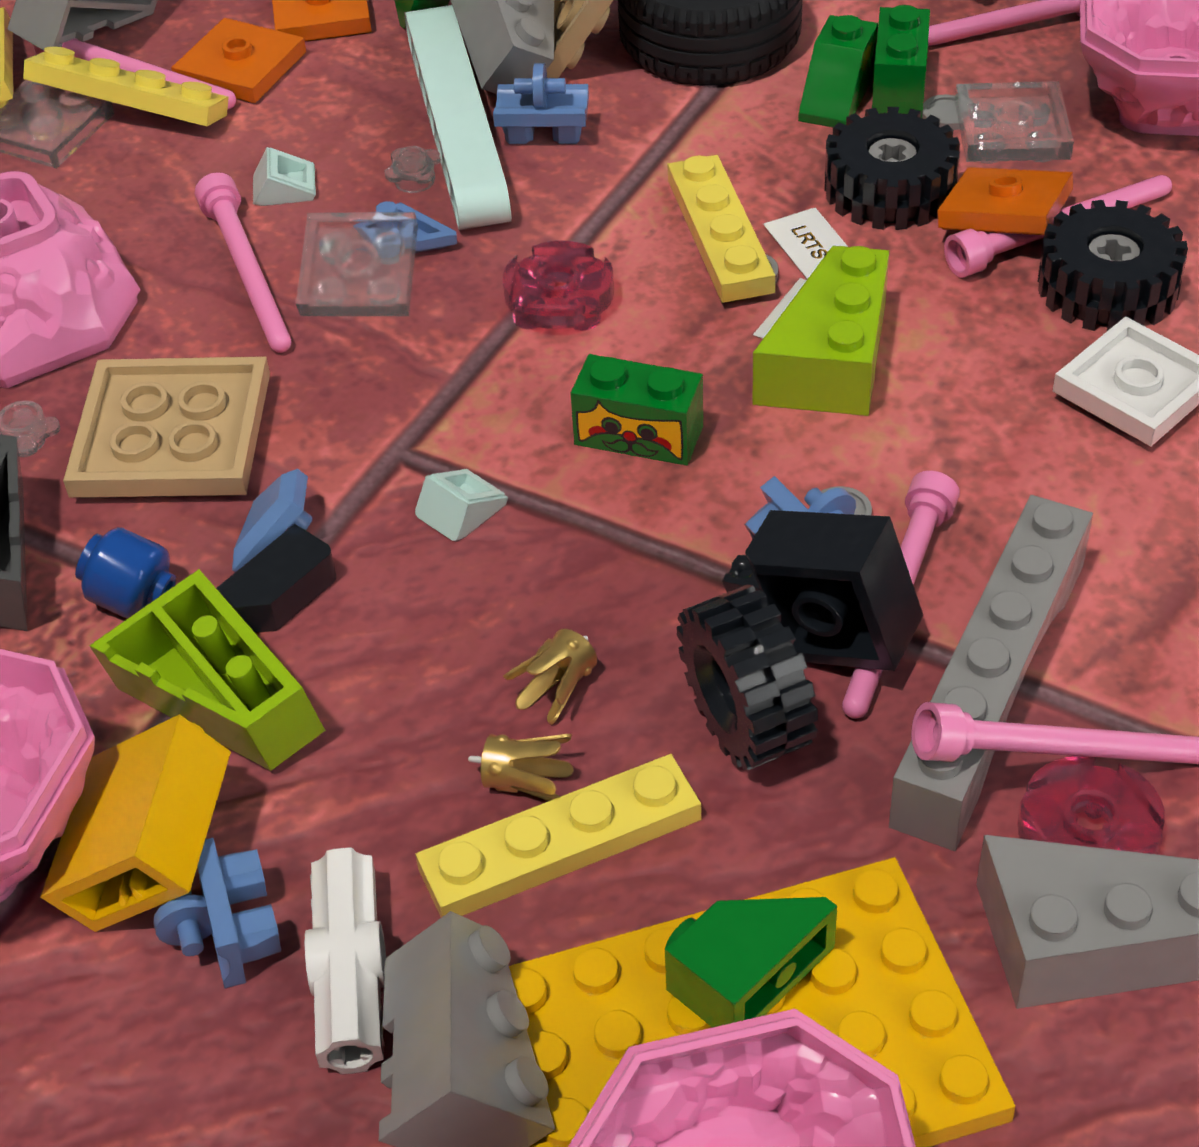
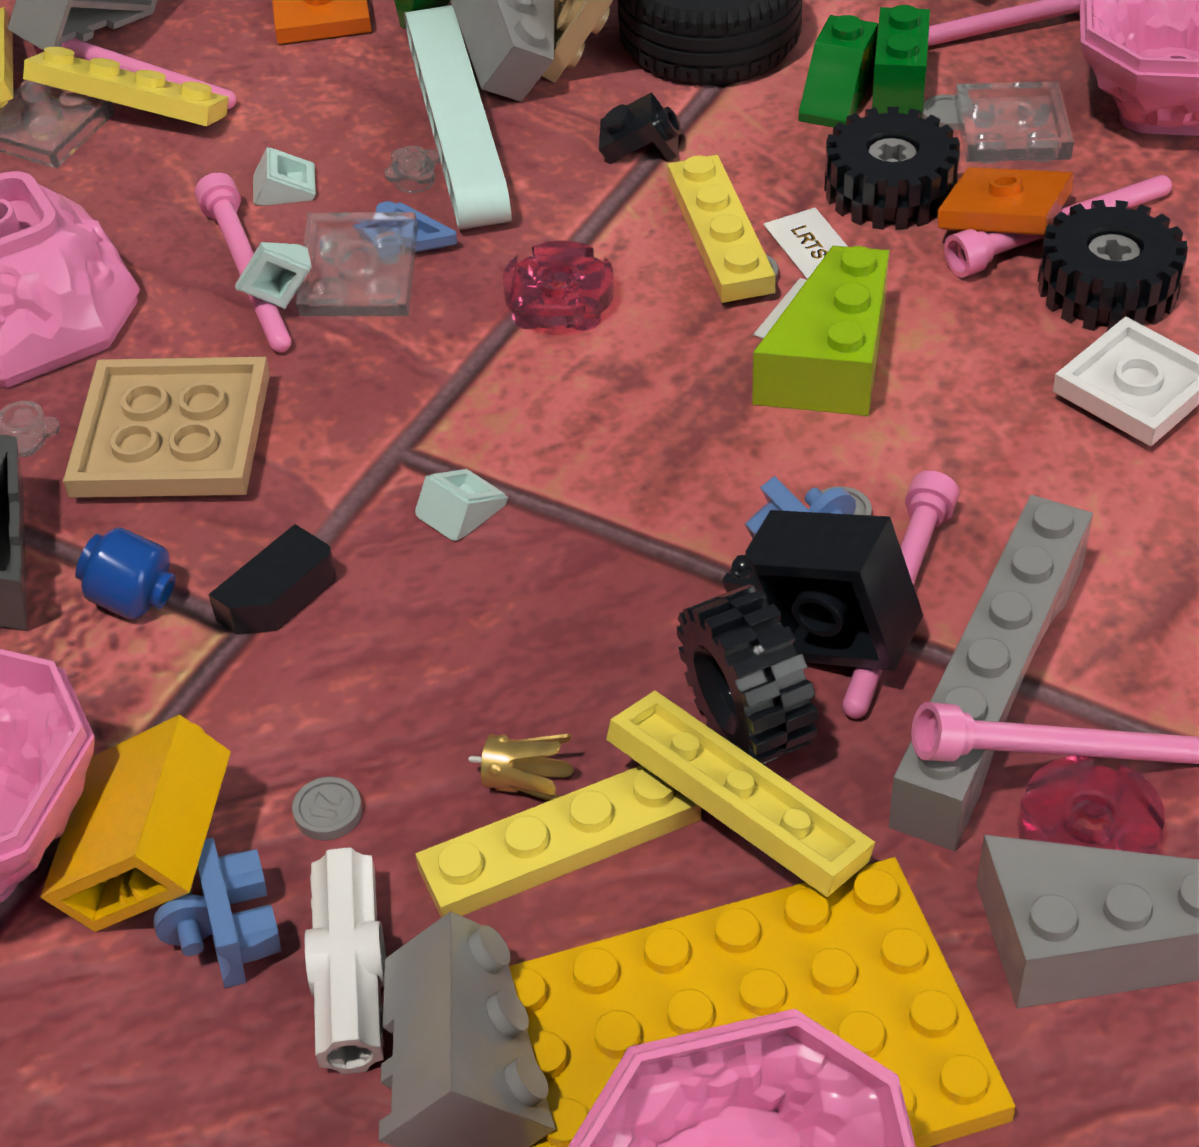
(206, 663): lime wedge -> none
(242, 58): orange plate -> none
(272, 515): medium blue piece -> none
(275, 272): none -> light aqua slope
(327, 808): none -> light grey piece
(541, 104): medium blue hips -> none
(562, 658): pearl gold piece -> none
(636, 125): none -> black bracket
(637, 409): green brick -> none
(741, 792): none -> light yellow plate
(747, 955): green slope -> none

